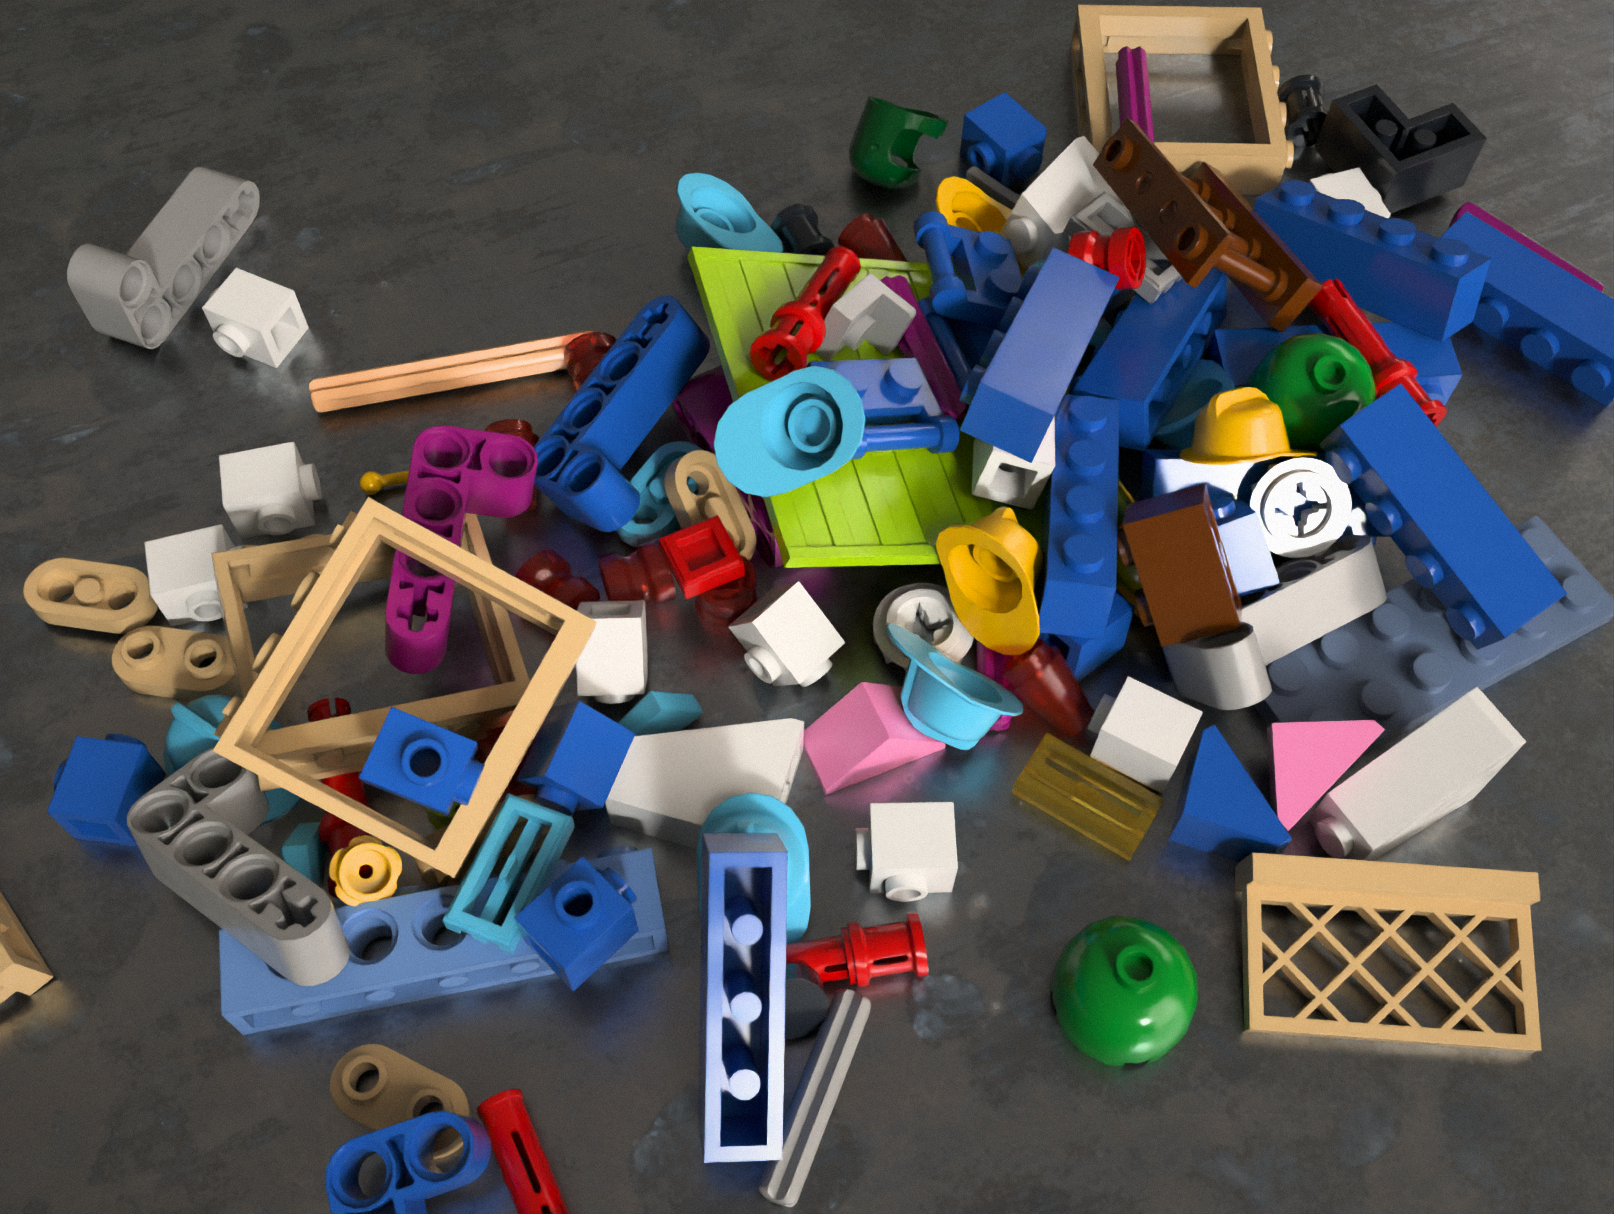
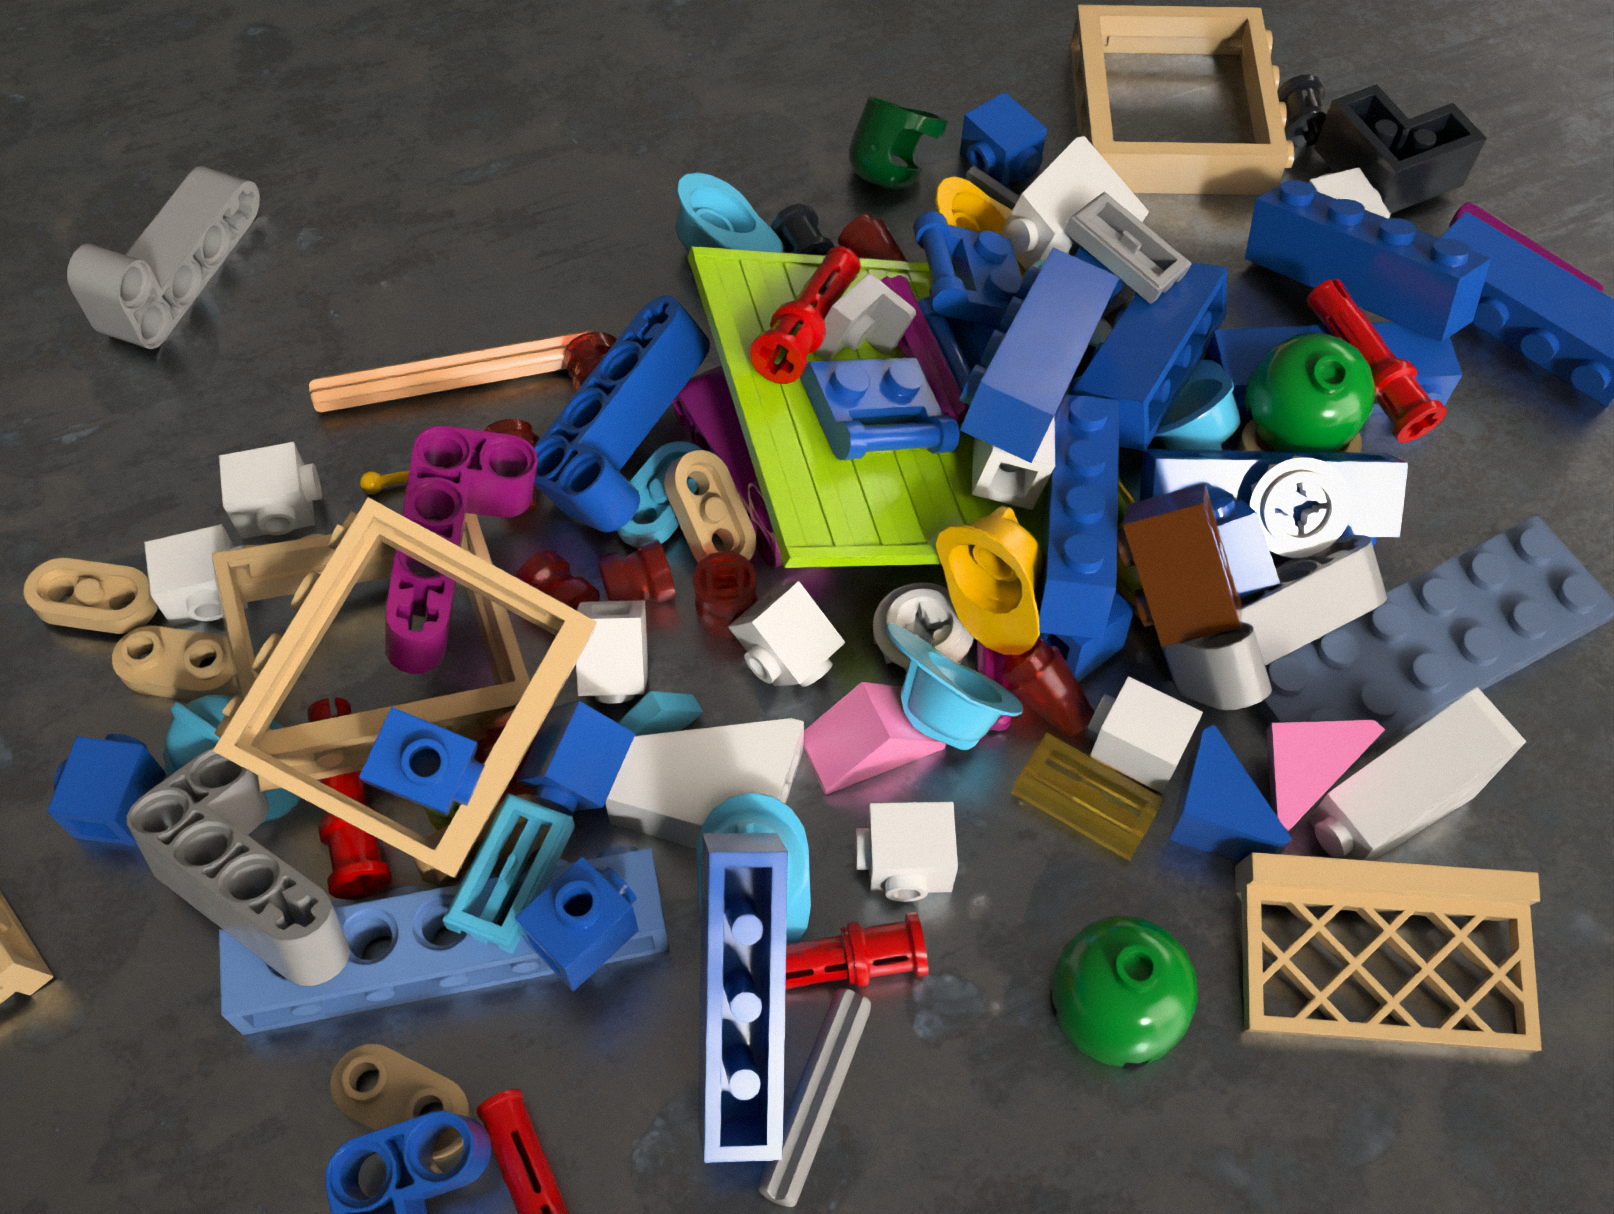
(255, 318): white brick -> none
(305, 852): medium azure tile -> none
(345, 867): yellow plate -> none
(702, 557): red tile -> none
(790, 432): medium azure piece -> none
(804, 1001): black tile -> none
(1117, 253): red wheel -> none
(1134, 88): magenta axle -> none
(1206, 226): reddish brown fence -> none
(1239, 429): yellow piece -> none
(1441, 519): blue brick -> none

